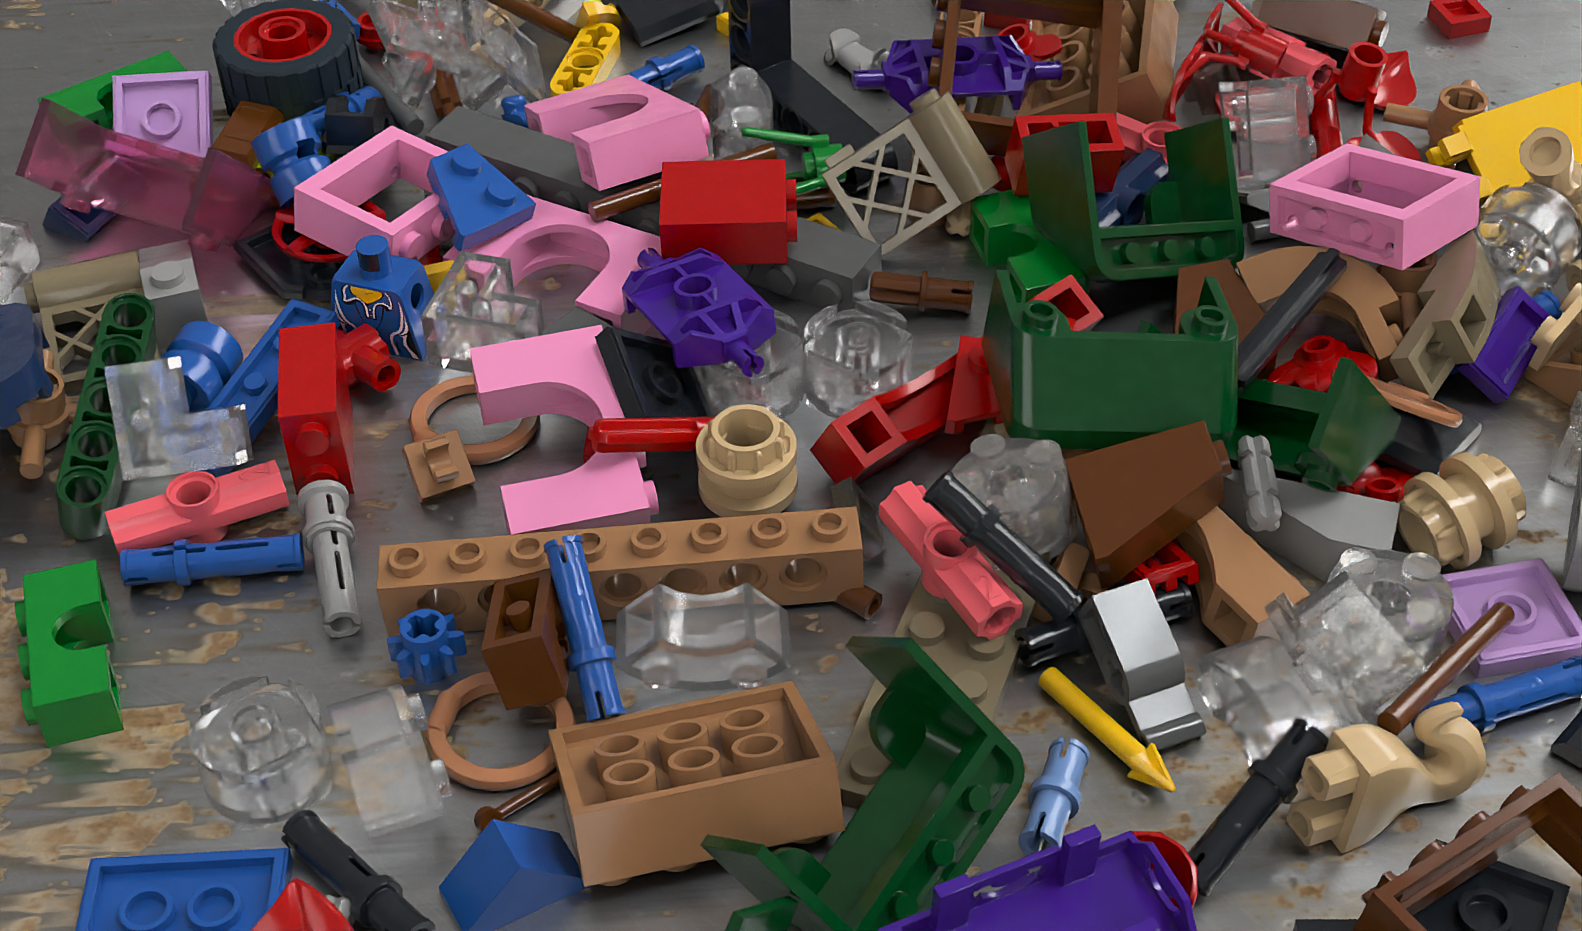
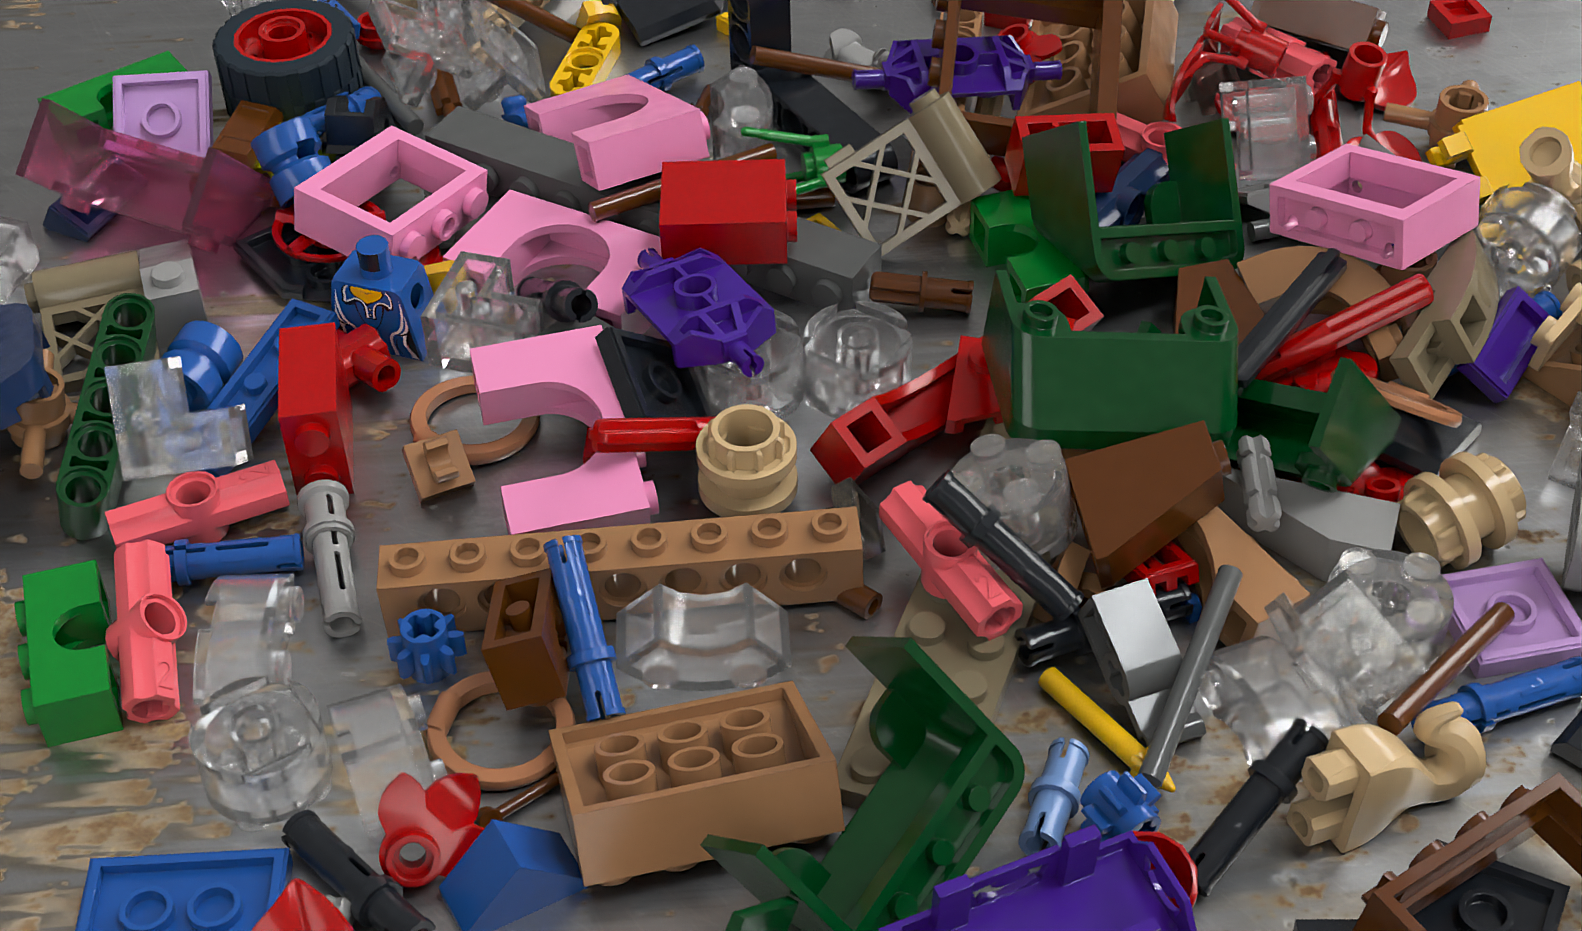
(146, 632): none -> coral piece
(247, 631): none -> clear brick
(435, 818): none -> red plate
(476, 196): blue wing -> none
(560, 299): none -> black pin
(804, 63): none -> reddish brown bar
(1120, 804): none -> blue gear
(1190, 675): none -> dark grey bar
(1194, 617): none -> blue piece
(1349, 325): none -> red axle

